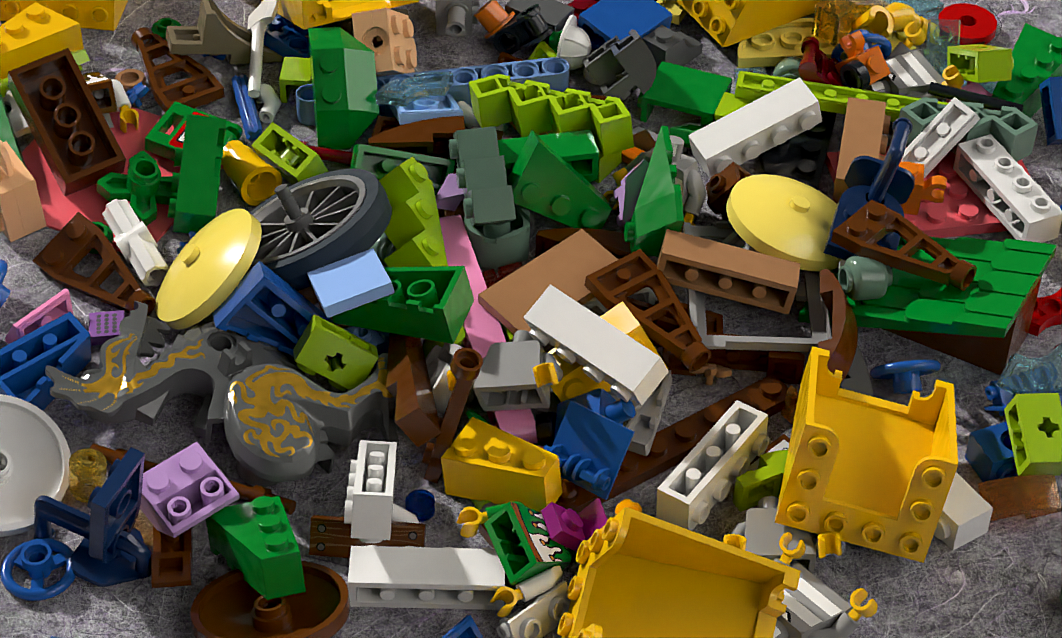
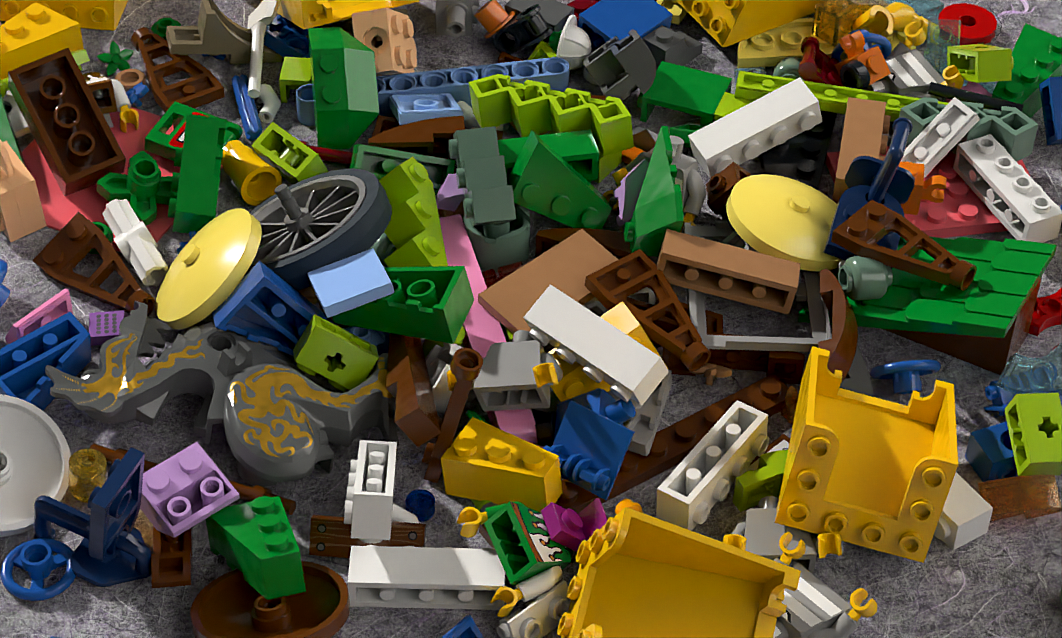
(116, 59): none -> green plant
(414, 88): clear light blue tile -> none

